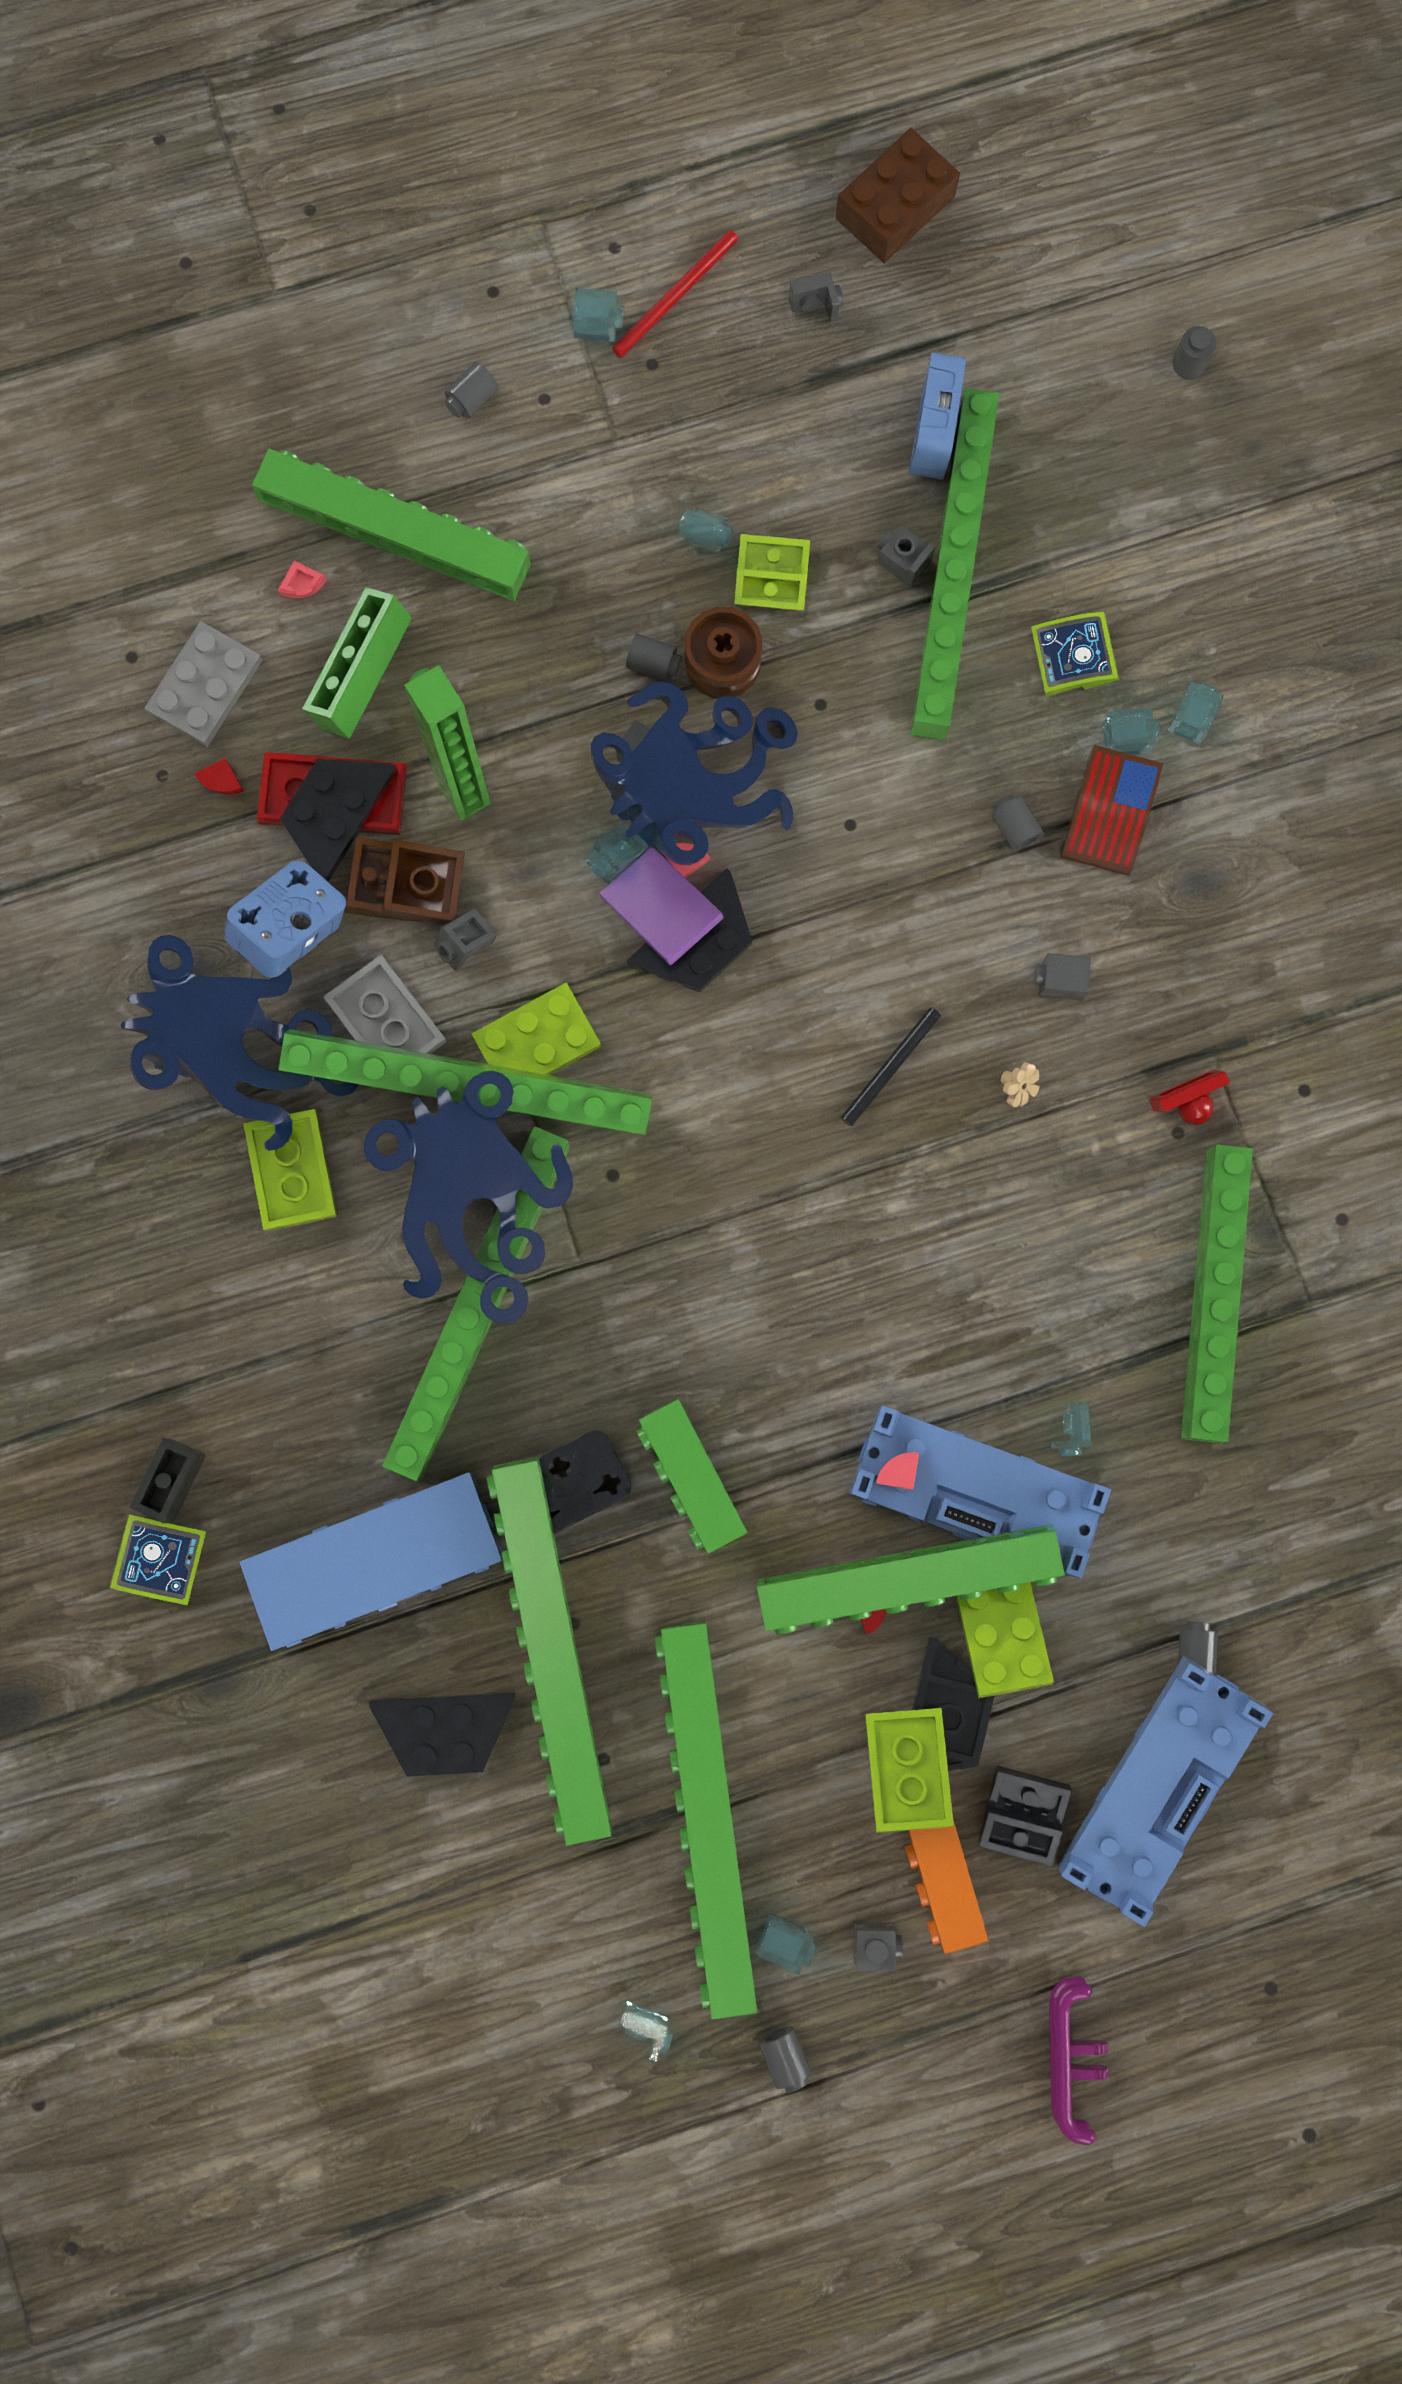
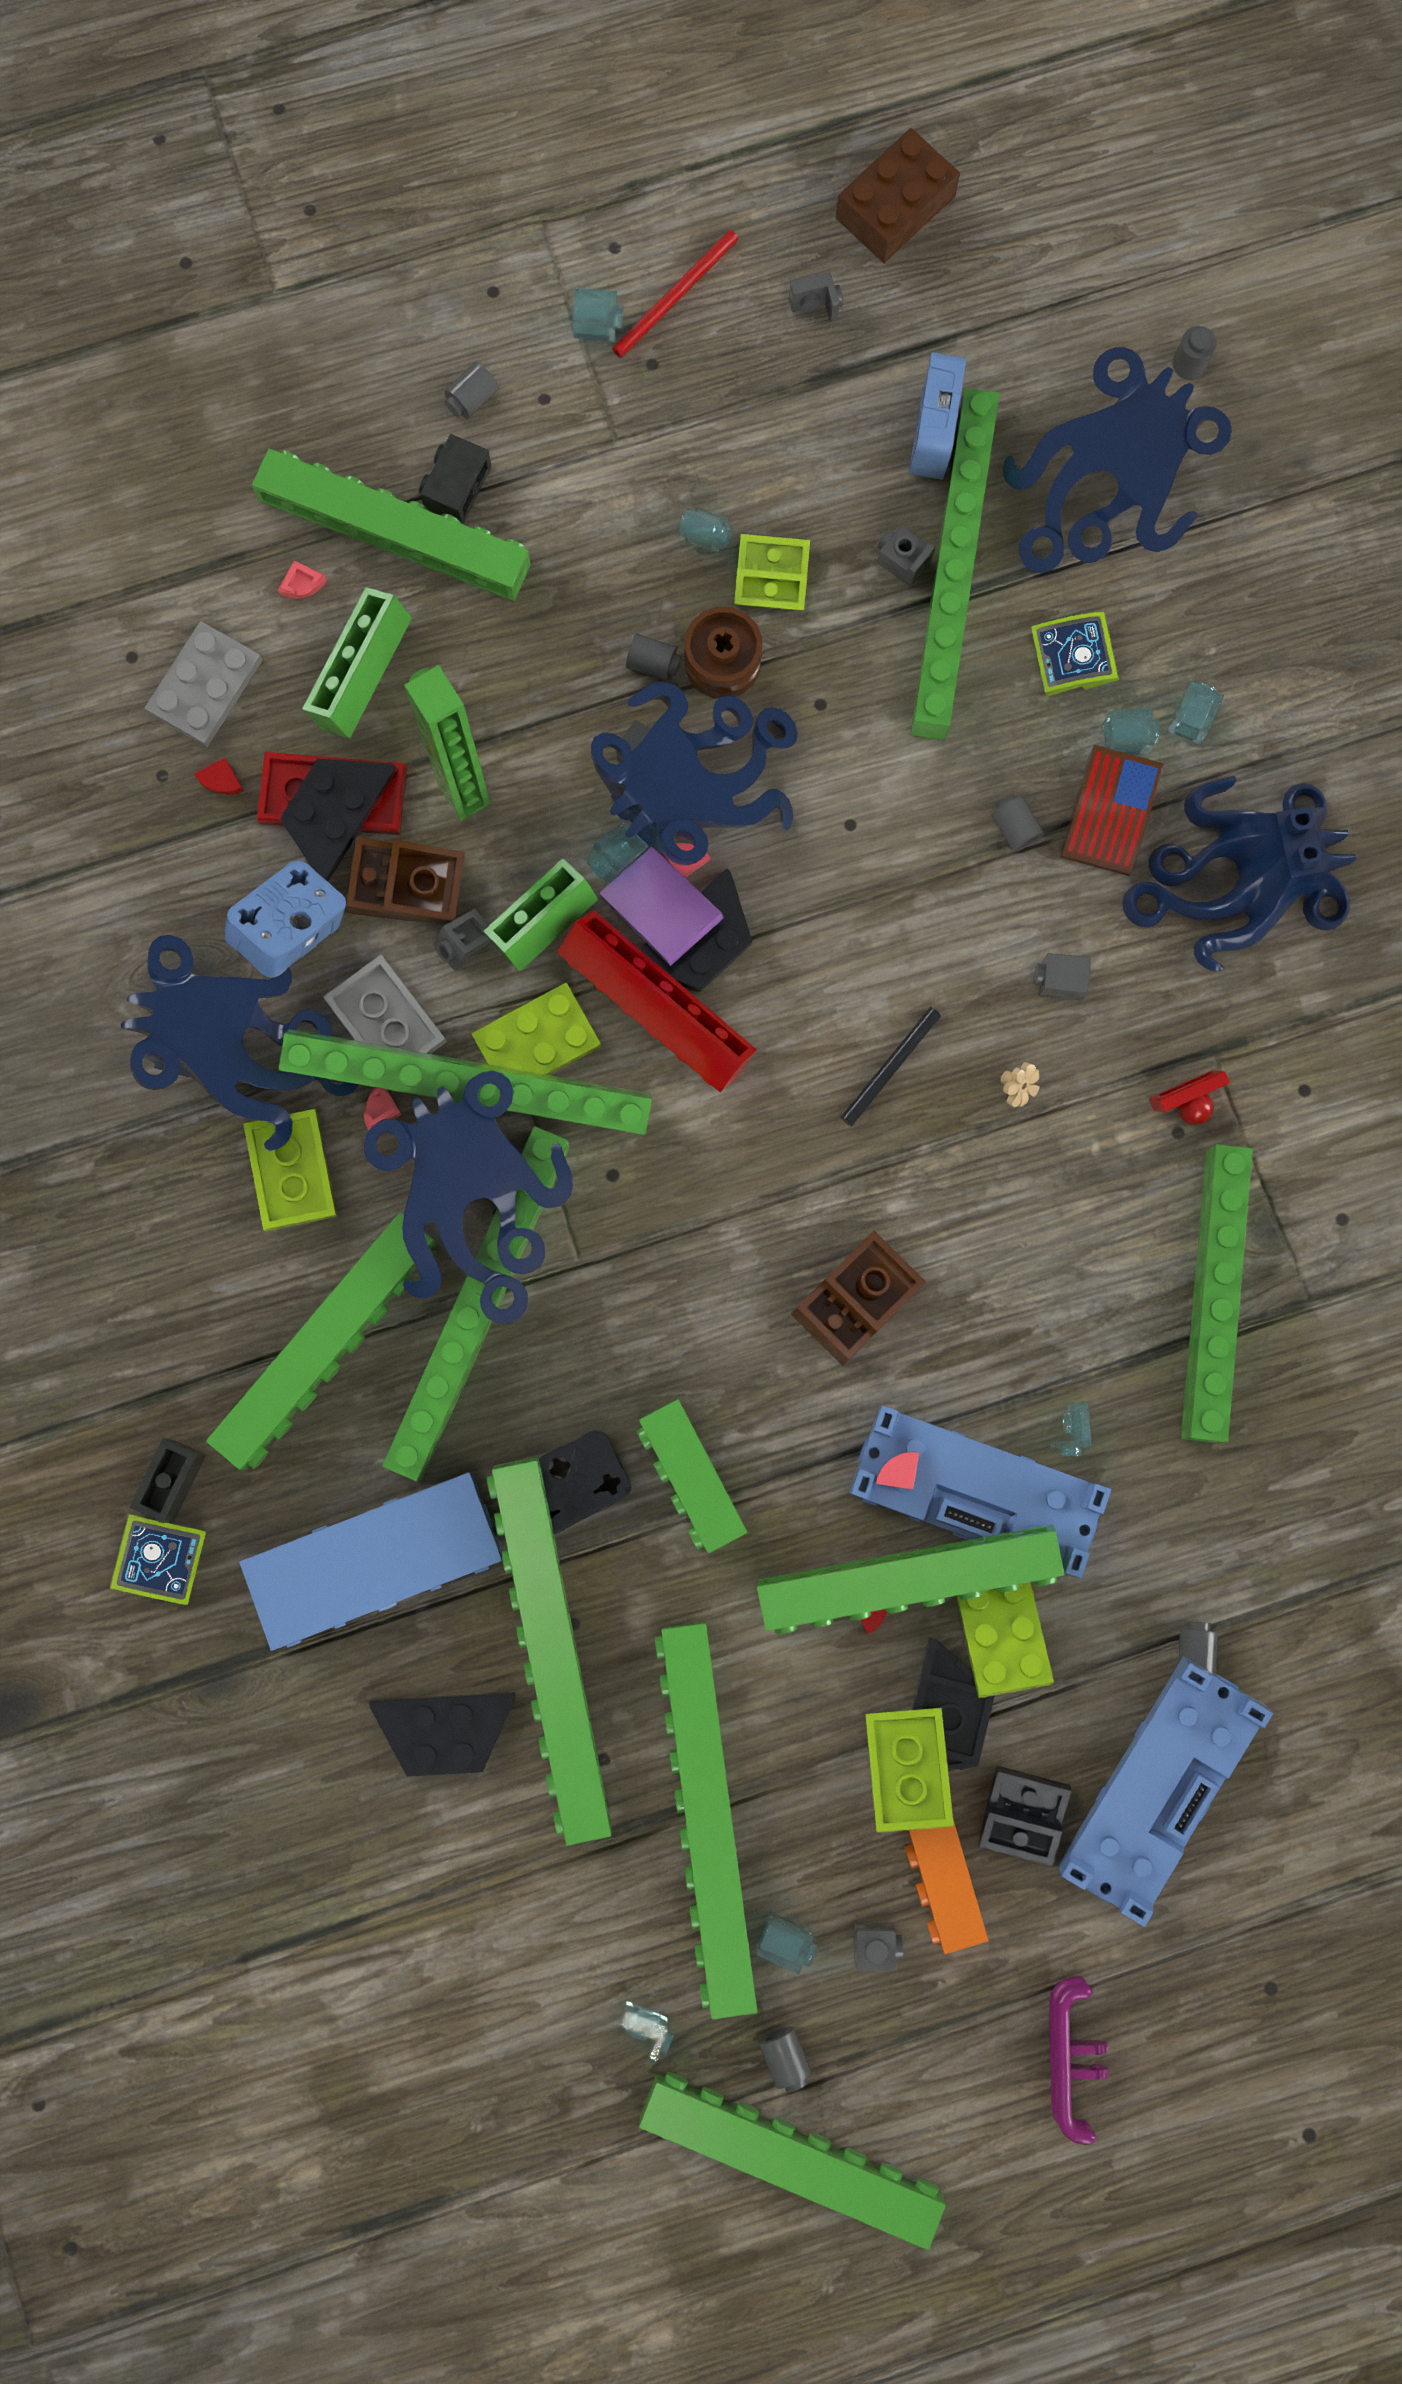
(316, 1350): none -> bright green brick
(379, 1107): none -> coral tile
(455, 478): none -> pearl dark grey brick
(541, 914): none -> bright green brick
(656, 1001): none -> red brick
(793, 2160): none -> bright green brick
(858, 1298): none -> reddish brown slope
(1137, 442): none -> dark blue hips
(1276, 861): none -> dark blue hips

